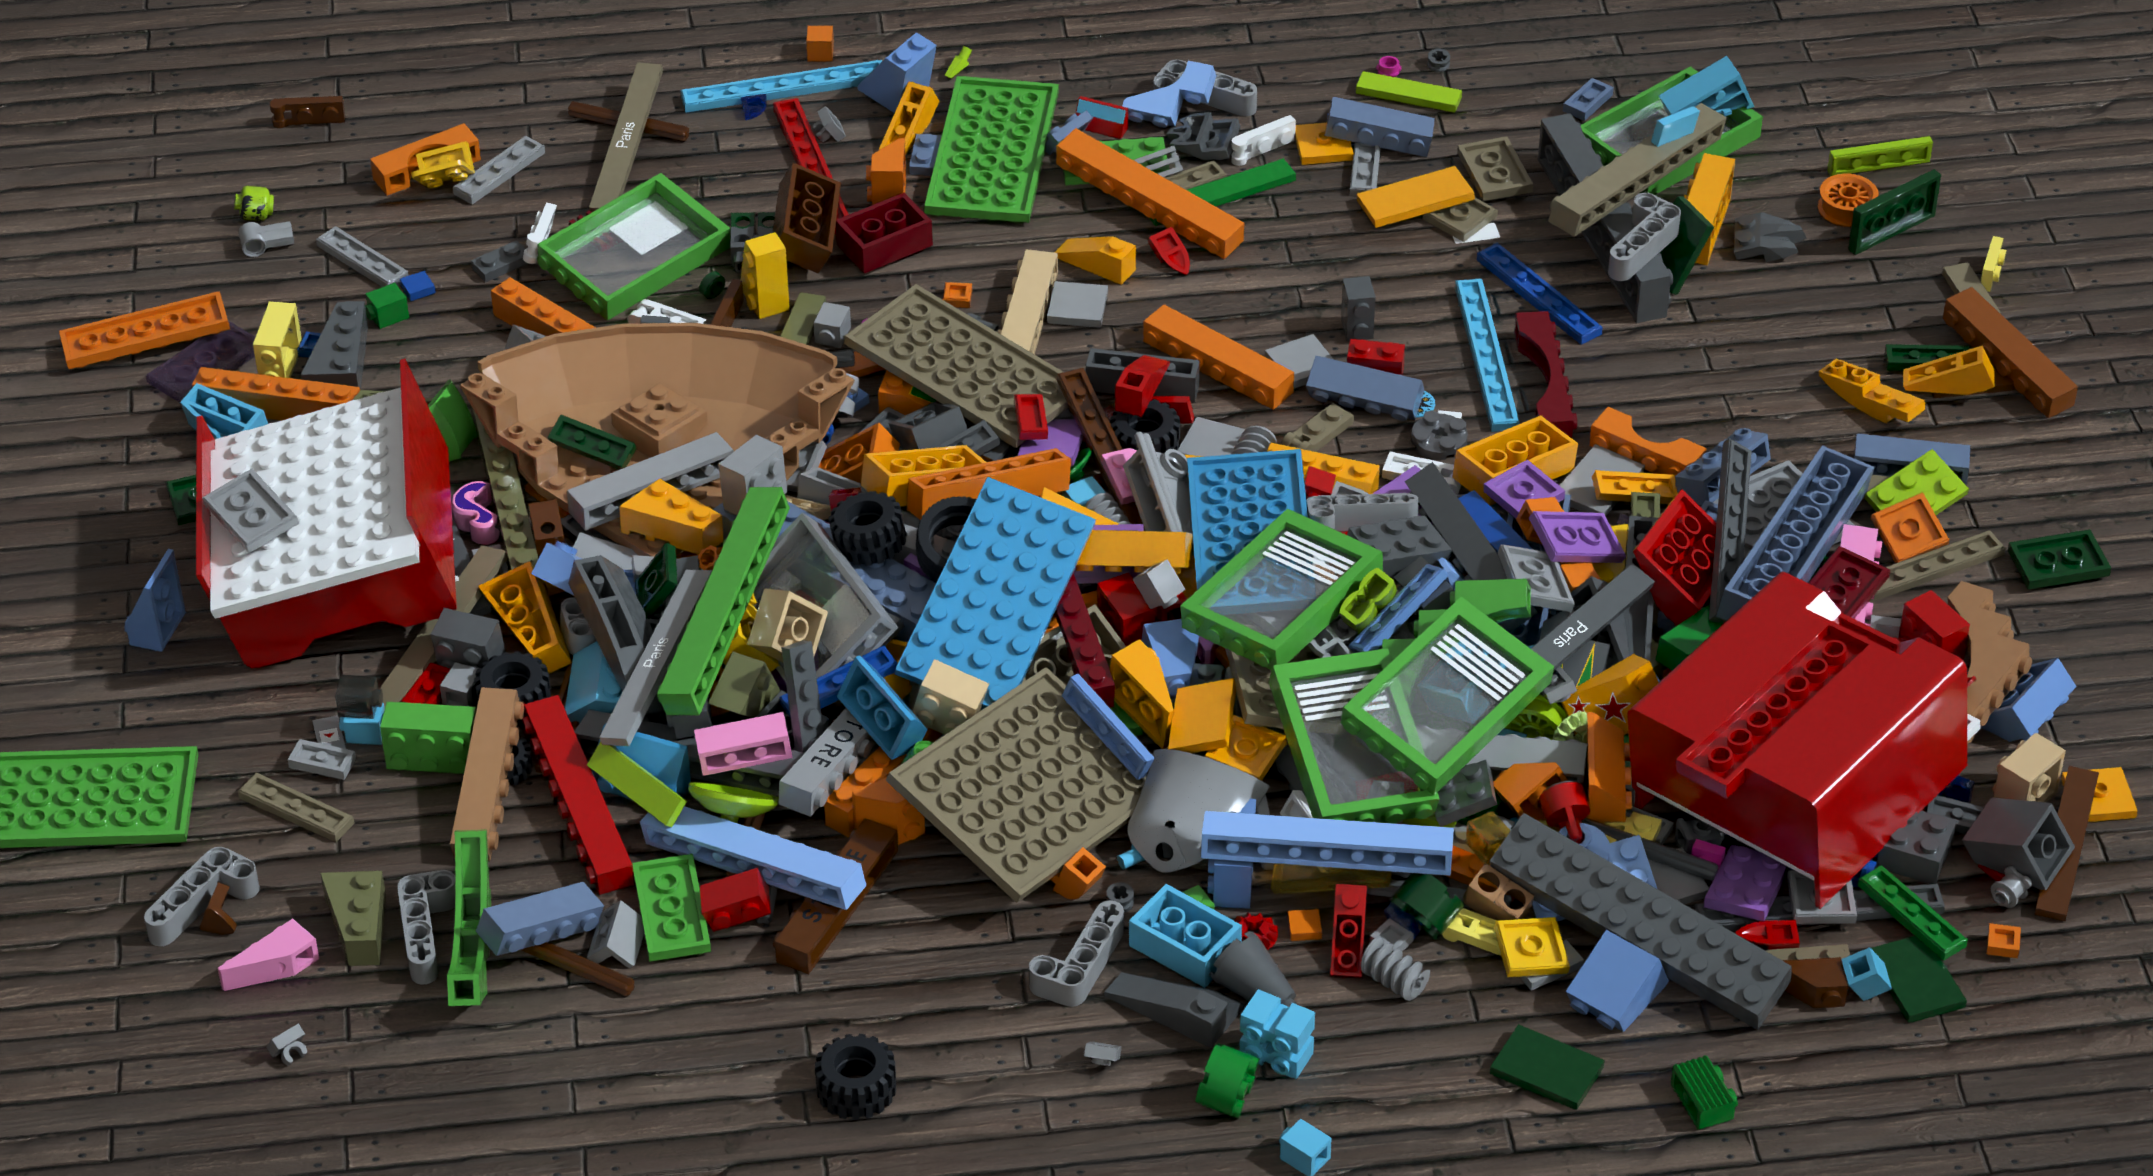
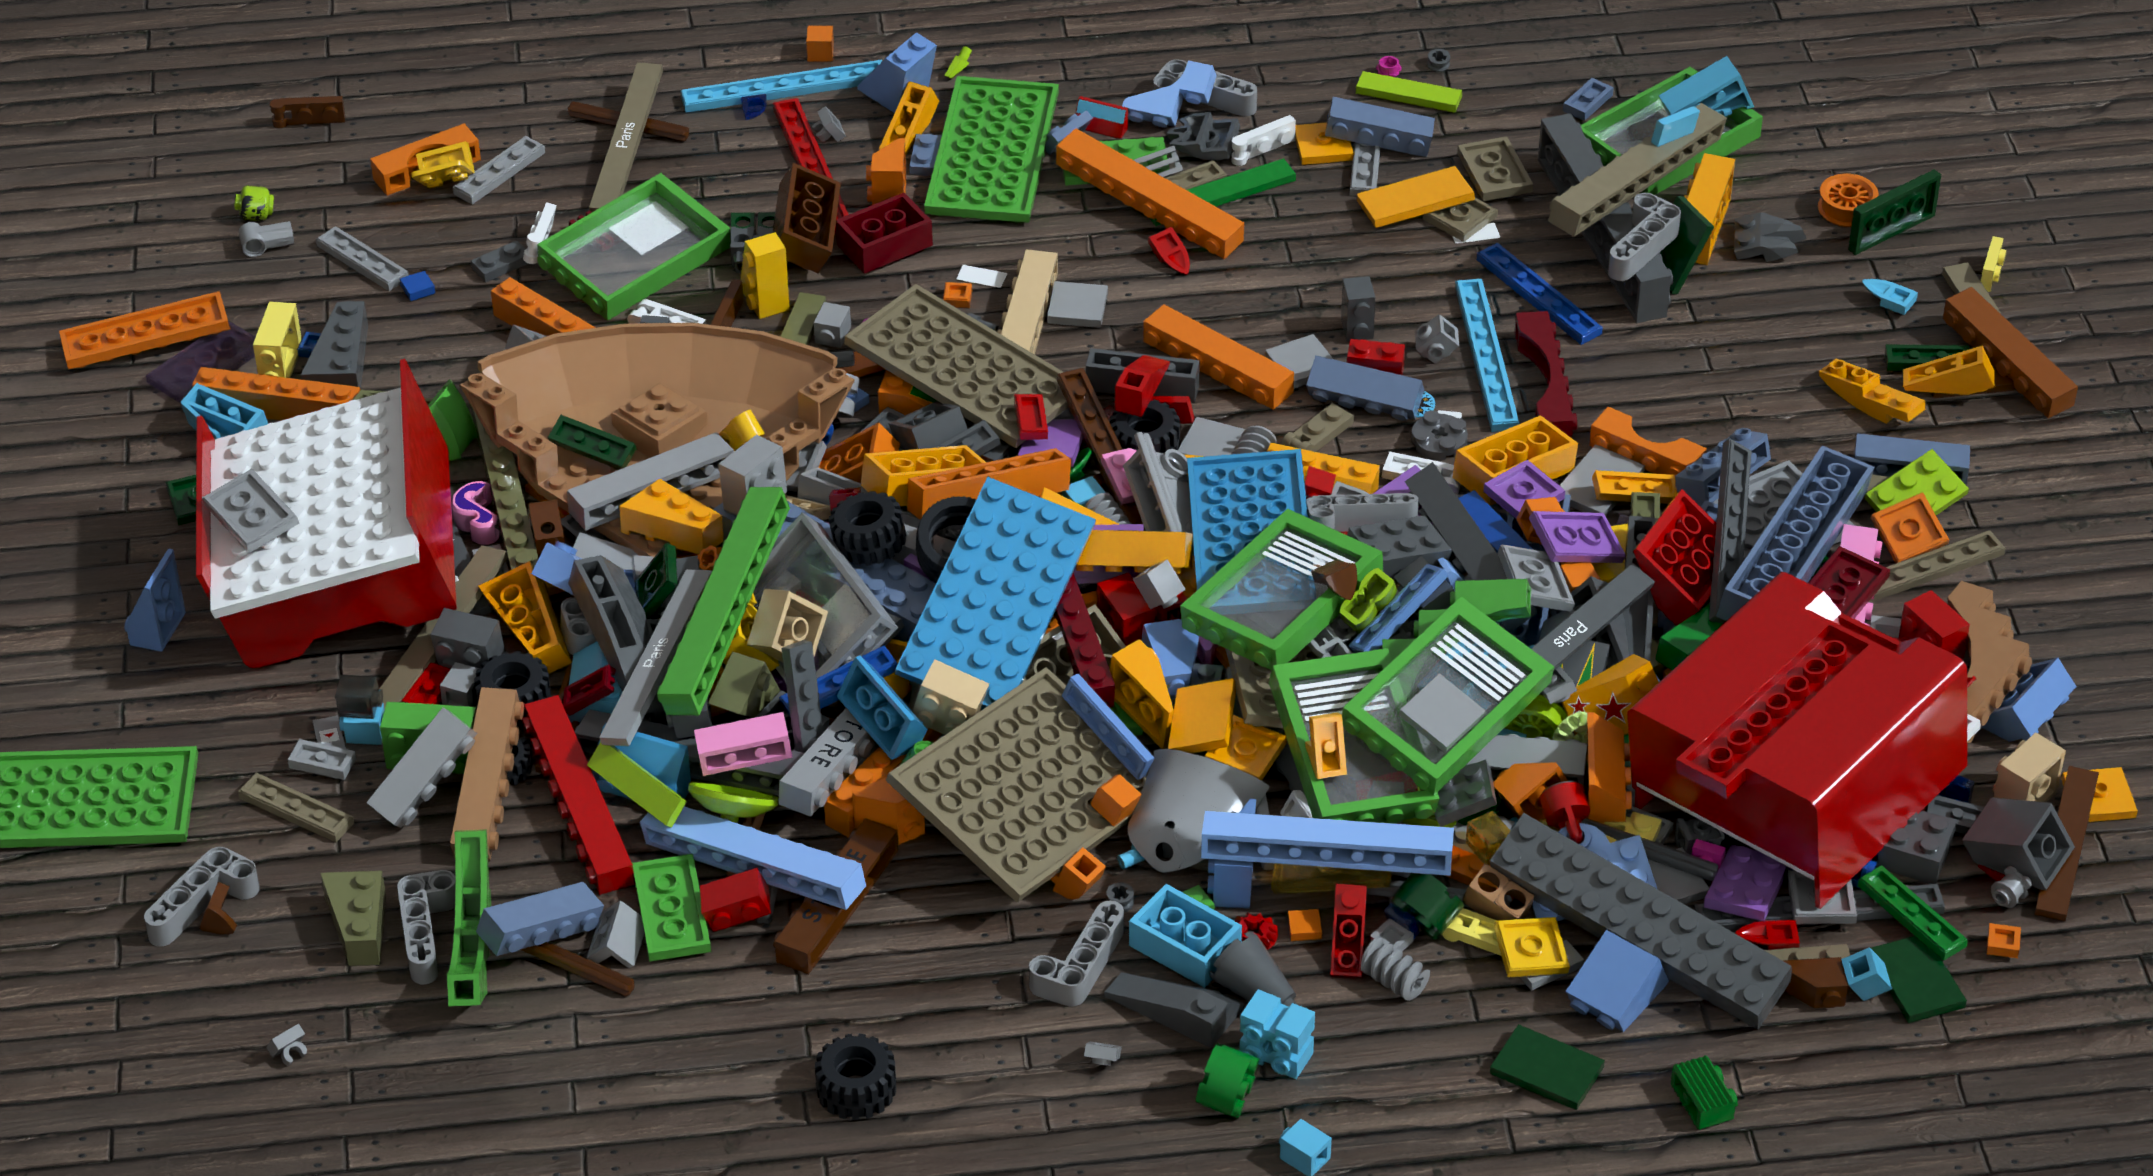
(274, 957): bright pink slope -> none
(386, 305): green brick -> none
(422, 768): none -> light grey brick
(589, 689): none -> dark red tile
(712, 285): dark green tile -> none
(741, 430): none -> yellow piece
(981, 276): none -> white sticker
(1101, 256): light orange slope -> none
(1116, 799): none -> orange piece
(1327, 745): none -> light orange slope
(1339, 578): none -> reddish brown tile
(1436, 339): none -> light grey brick
(1442, 713): none -> light grey tile
(1880, 156): lime tile -> none
(1891, 295): none -> medium azure plate
(2059, 559): dark green plate -> none

